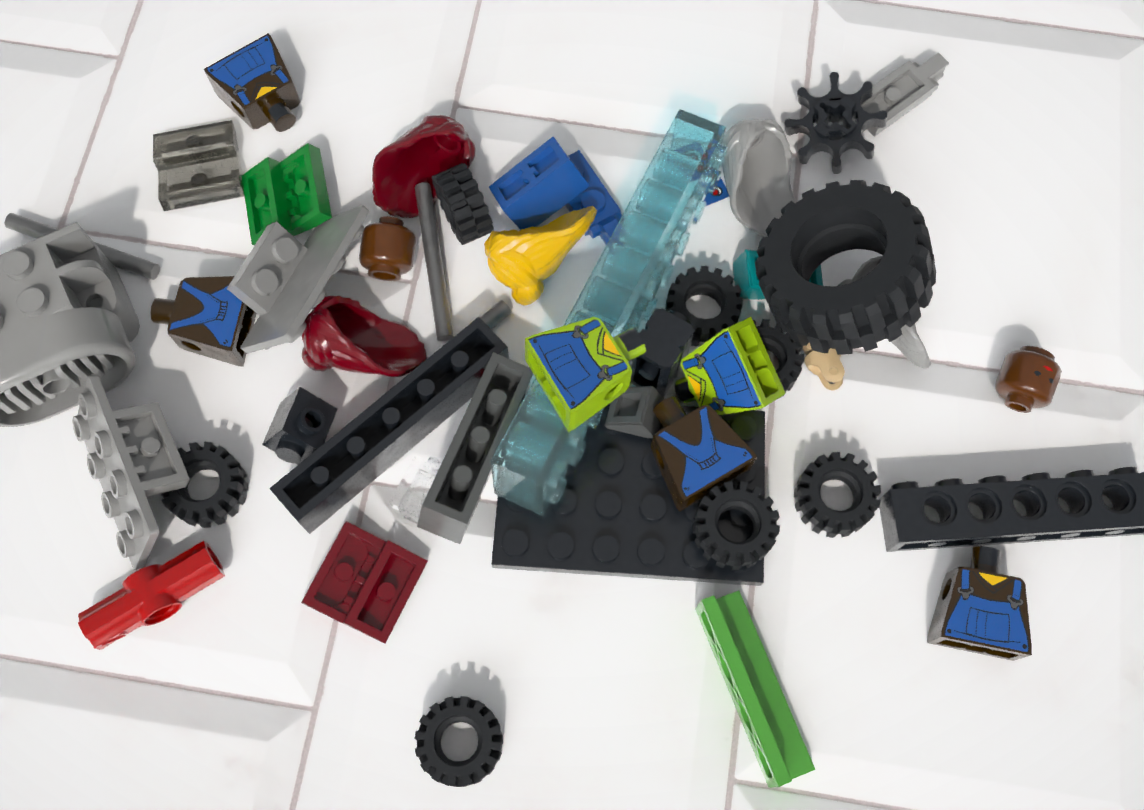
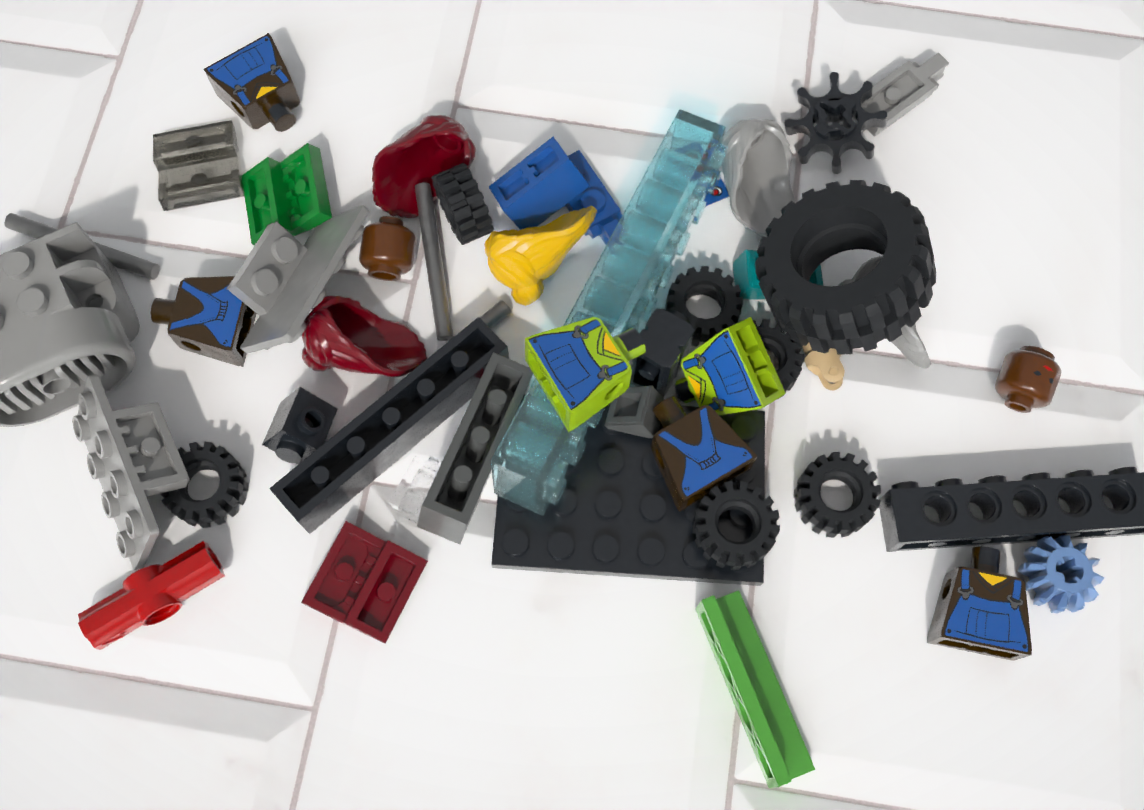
(430, 734): black tyre -> none
(1060, 574): none -> medium blue gear

